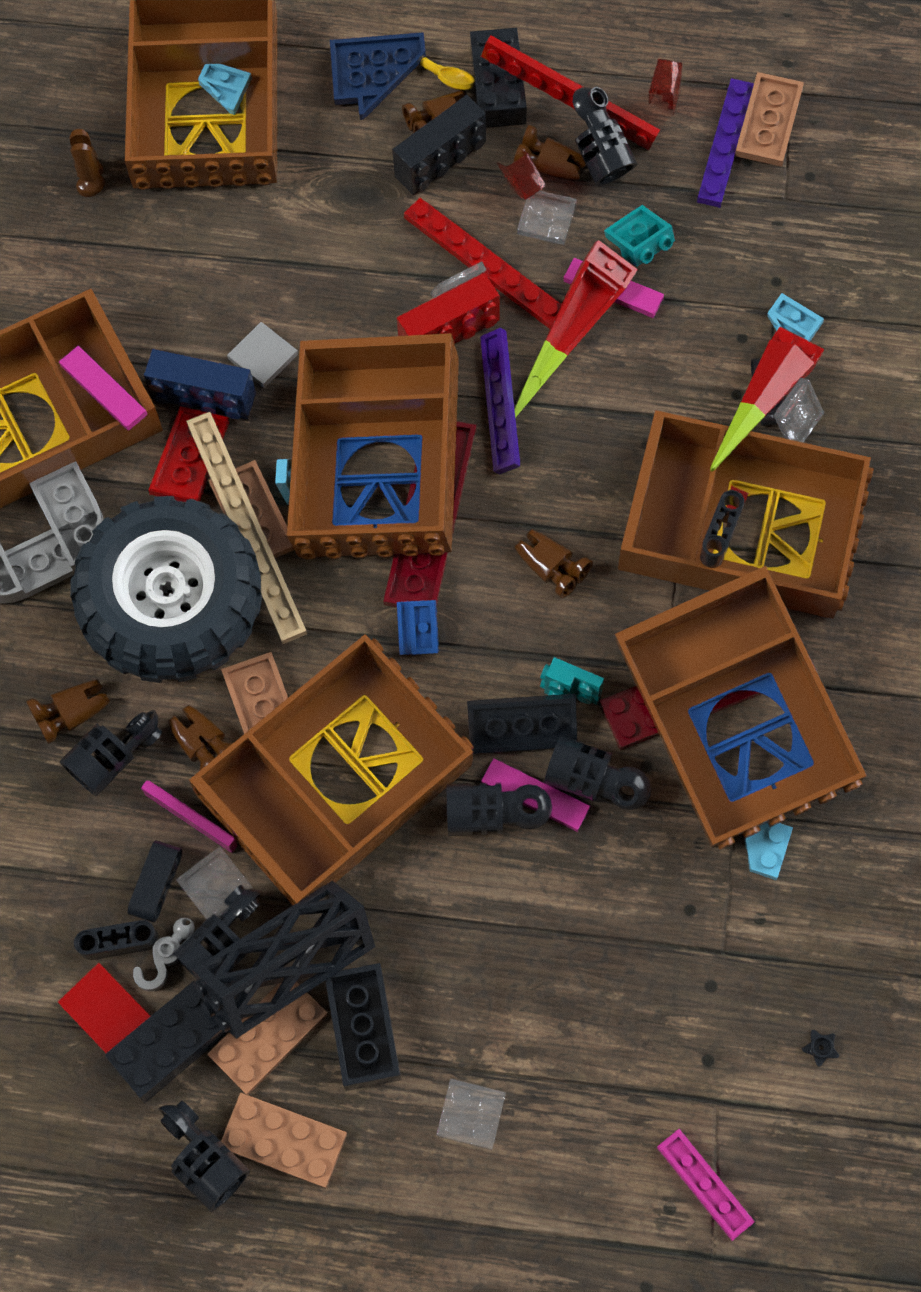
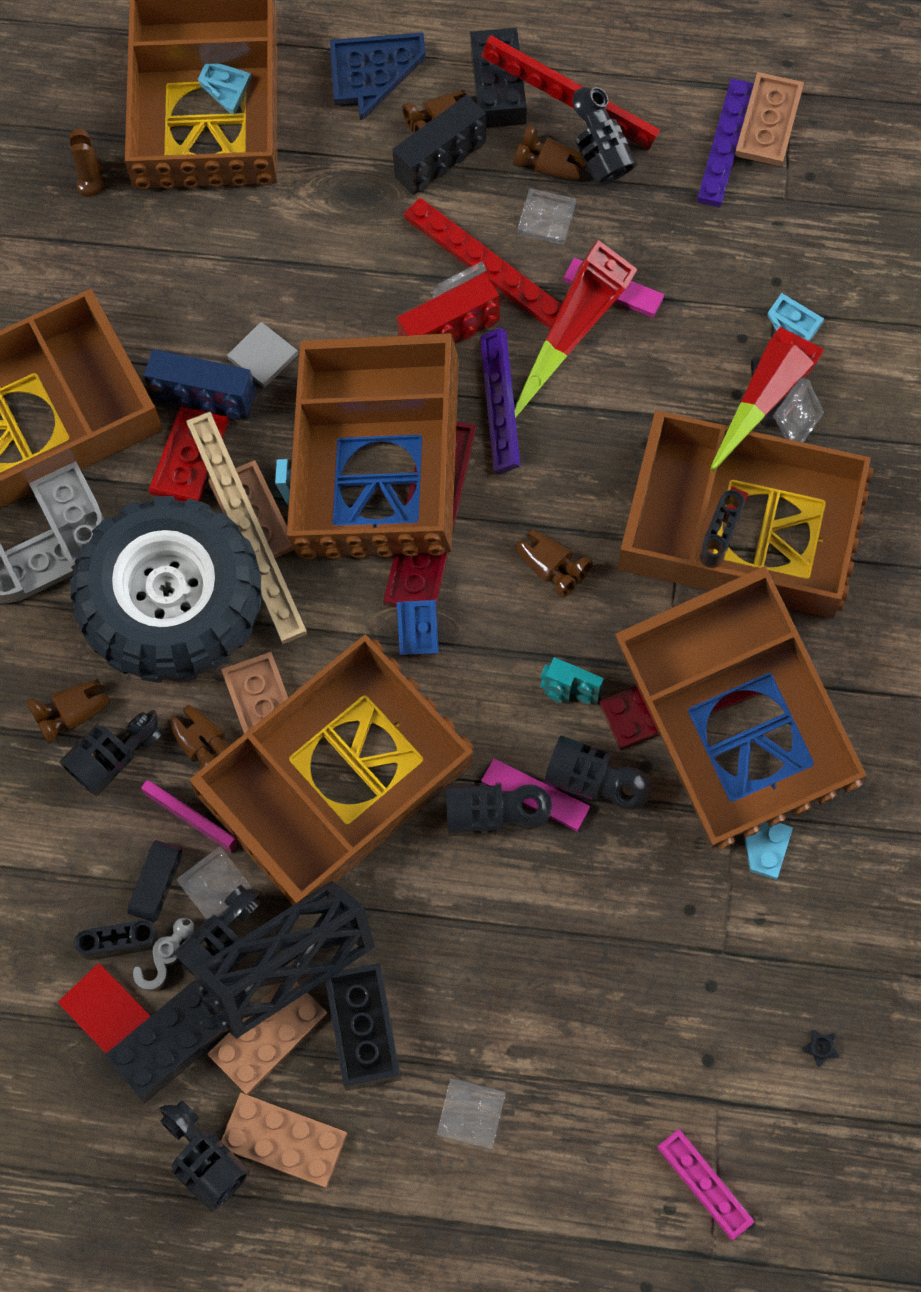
(103, 388): dark pink tile -> none
(450, 76): yellow piece -> none
(521, 722): black plate -> none
(523, 176): clear red piece -> none
(640, 235): teal plate -> none
(667, 82): clear red piece -> none

